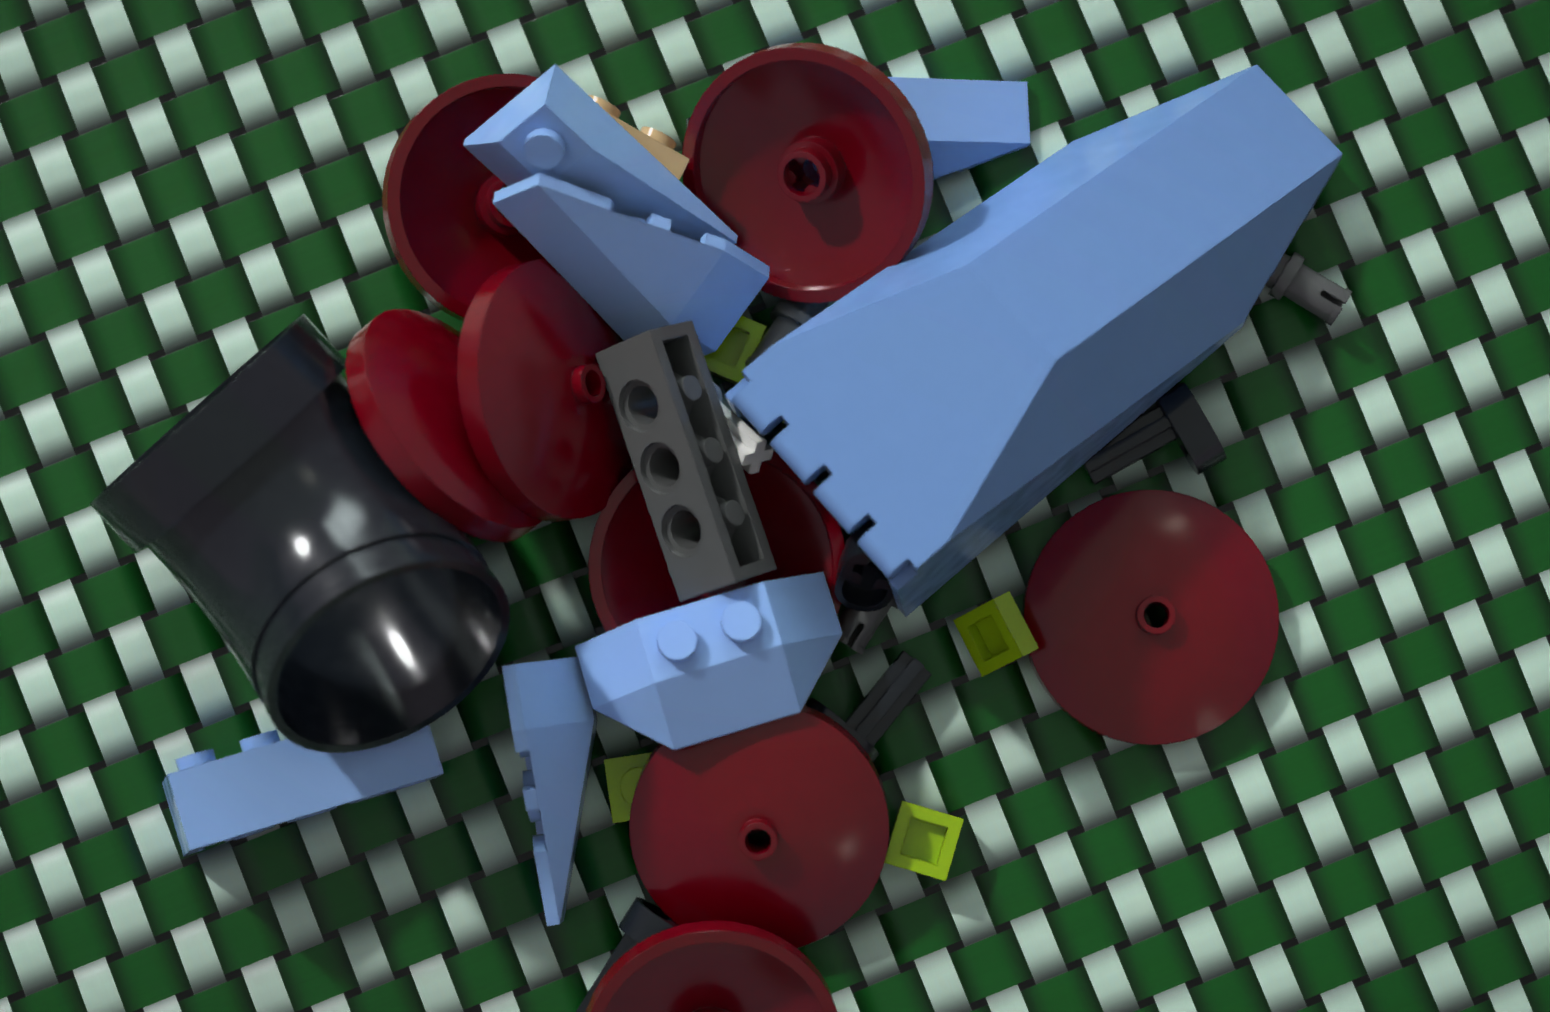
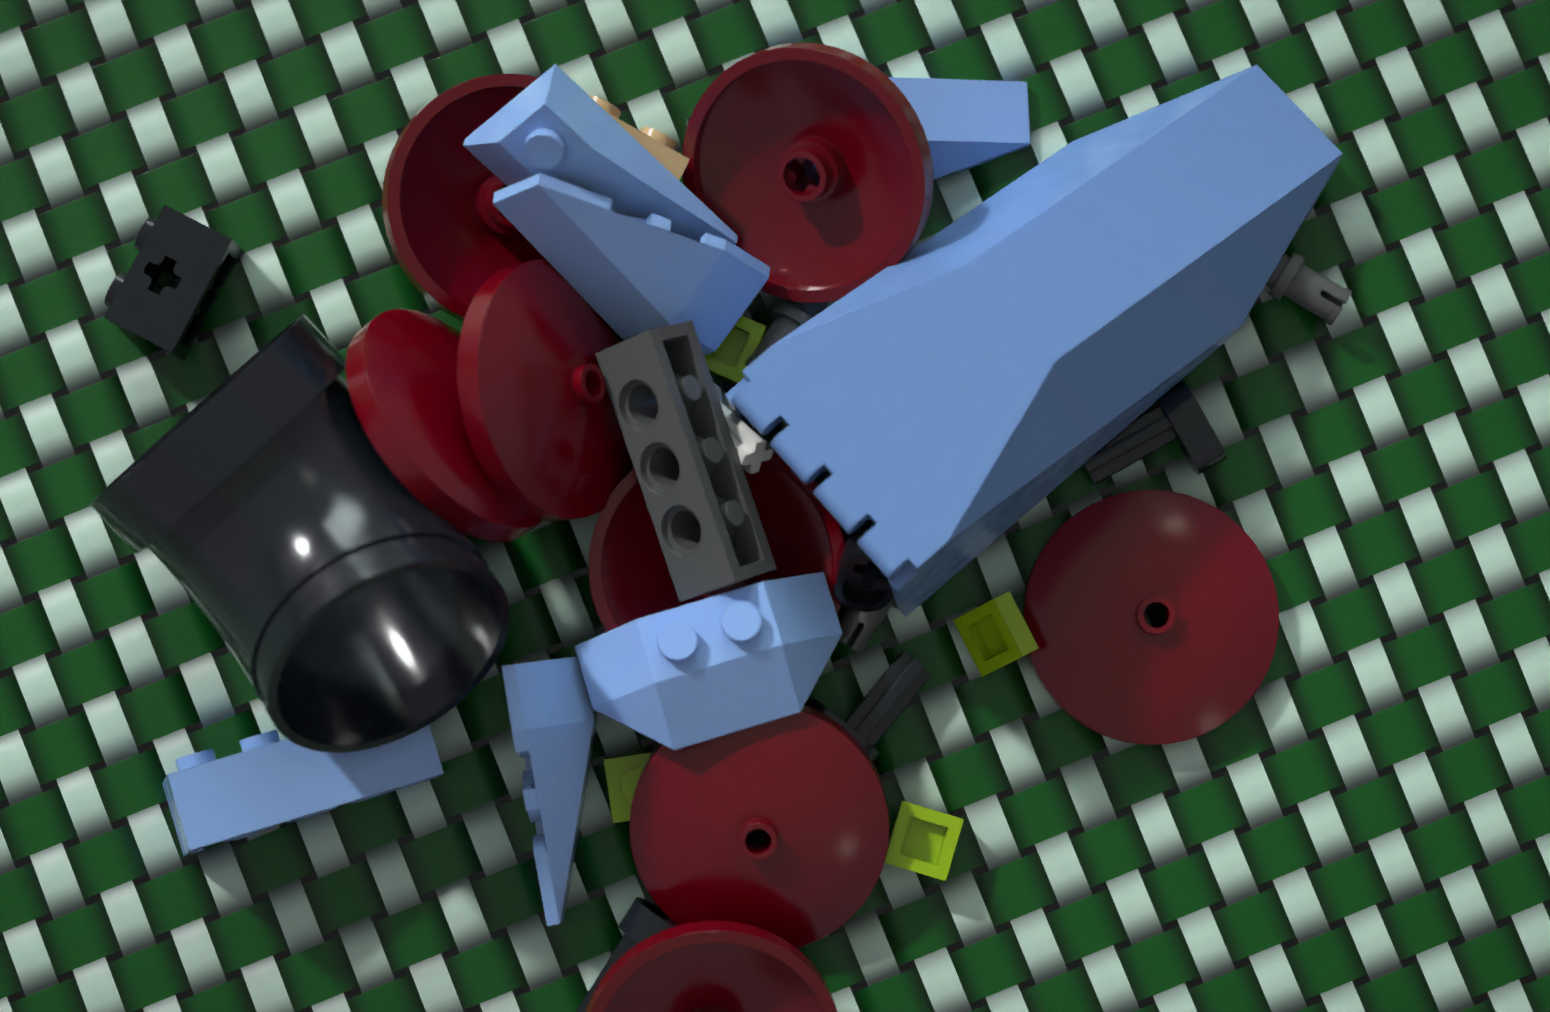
(170, 315): none -> black brick

